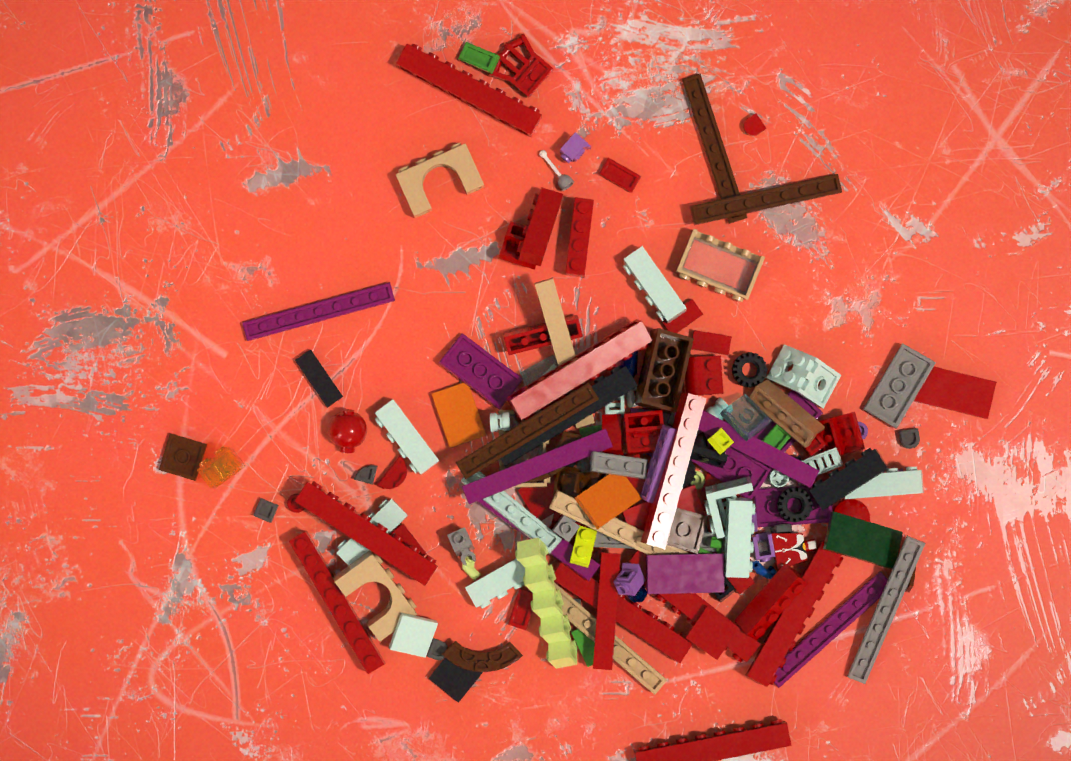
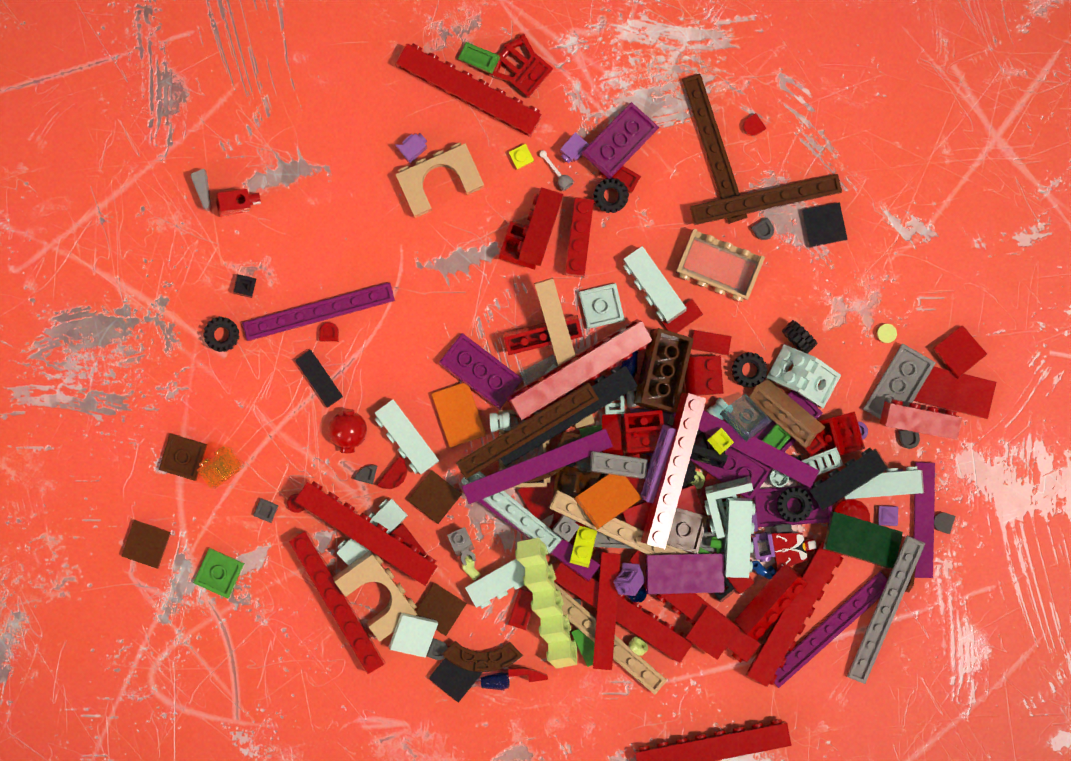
(146, 544): none -> reddish brown tile
(200, 182): none -> light grey slope
(211, 328): none -> black tyre
(219, 573): none -> bright green tile
(228, 205): none -> red torso
(244, 286): none -> black tile
(329, 333): none -> red tile
(412, 146): none -> medium lavender window
(435, 497): none -> reddish brown tile
(442, 607): none -> reddish brown tile
(496, 681): none -> clear blue cone
(521, 156): none -> neon yellow plate
(533, 675): none -> red slope
(601, 306): none -> light aqua tile
(607, 206): none -> black tyre
(620, 140): none -> magenta tile
(638, 646): none -> yellowish green tile
(763, 230): none -> dark grey tile
(799, 337): none -> black tyre
(824, 225): none -> black tile
(887, 333): none -> yellowish green tile
(887, 516): none -> medium lavender tile
(921, 420): none -> brick
(925, 520): none -> magenta tile
(943, 522): none -> dark grey tile
(960, 351): none -> red tile

